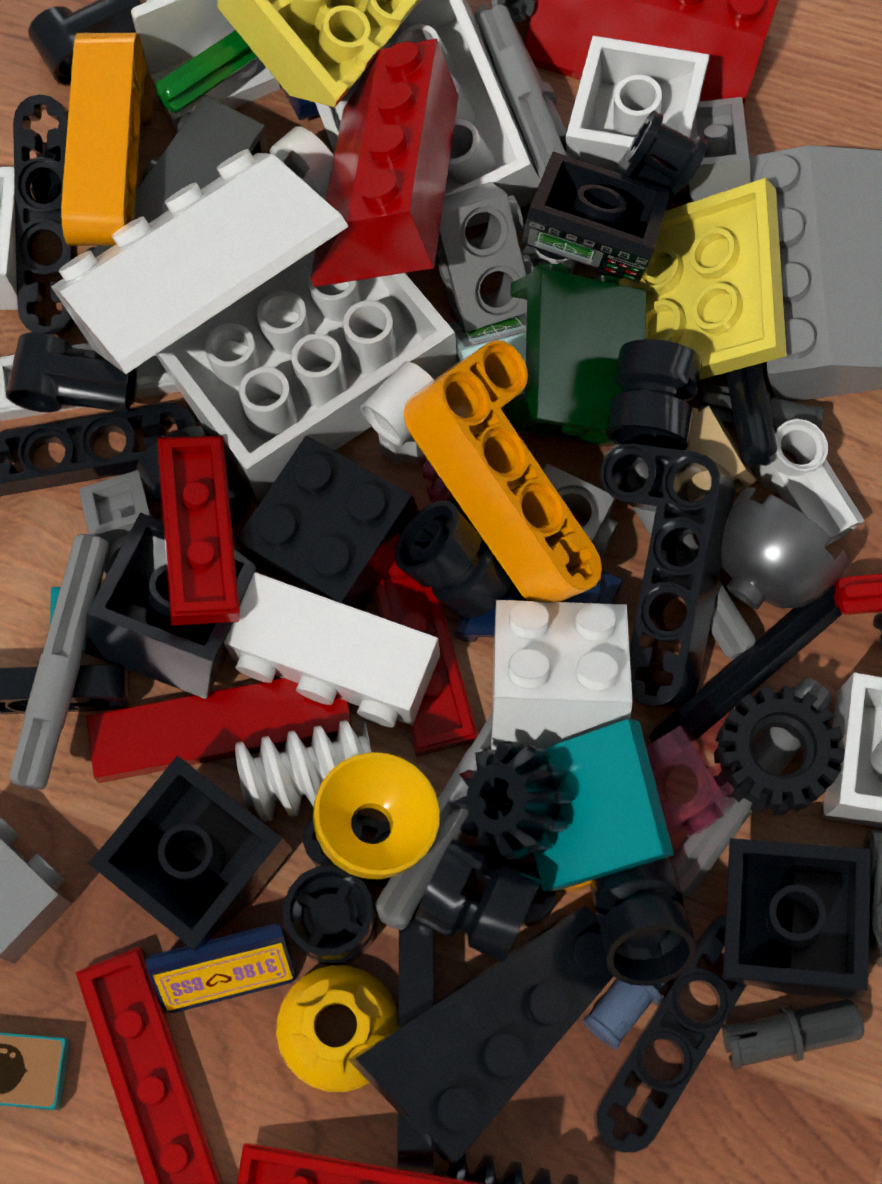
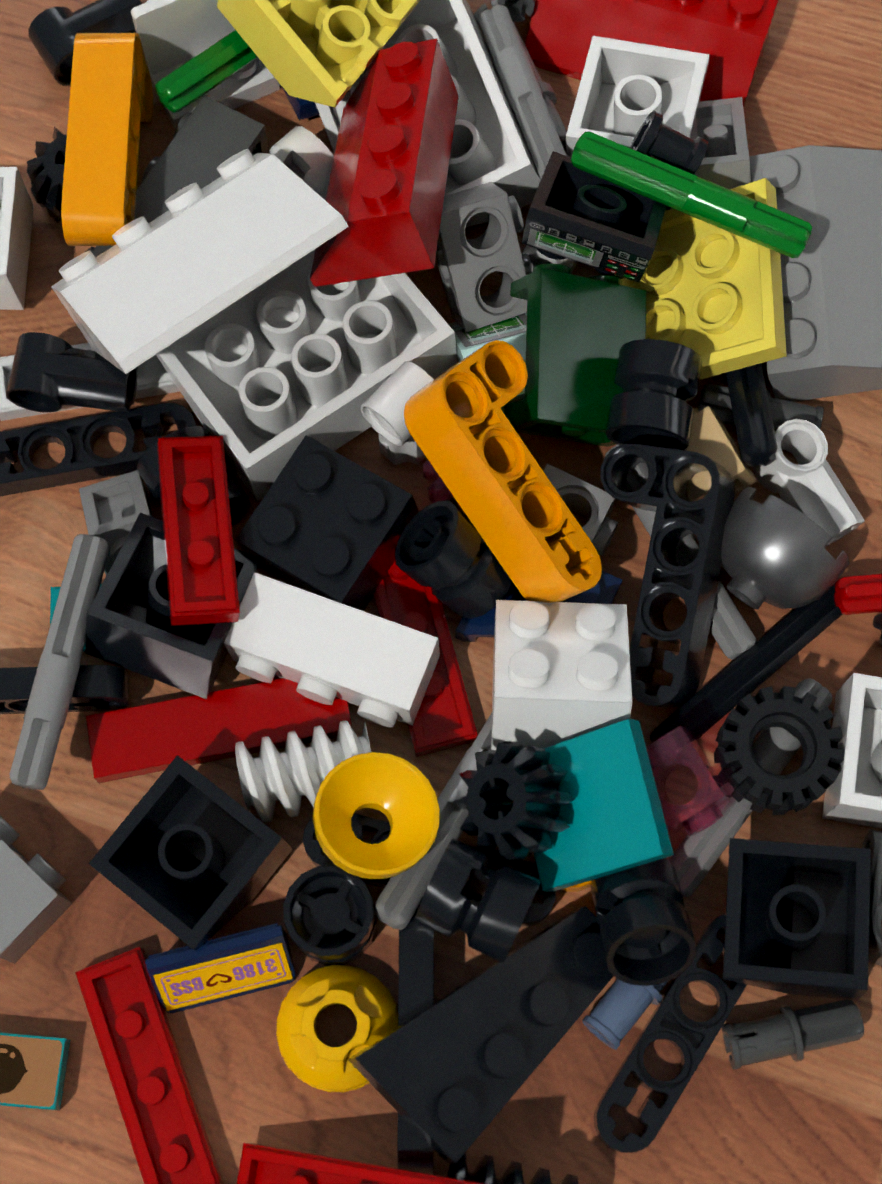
(35, 218): black beam -> none
(691, 195): none -> green axle

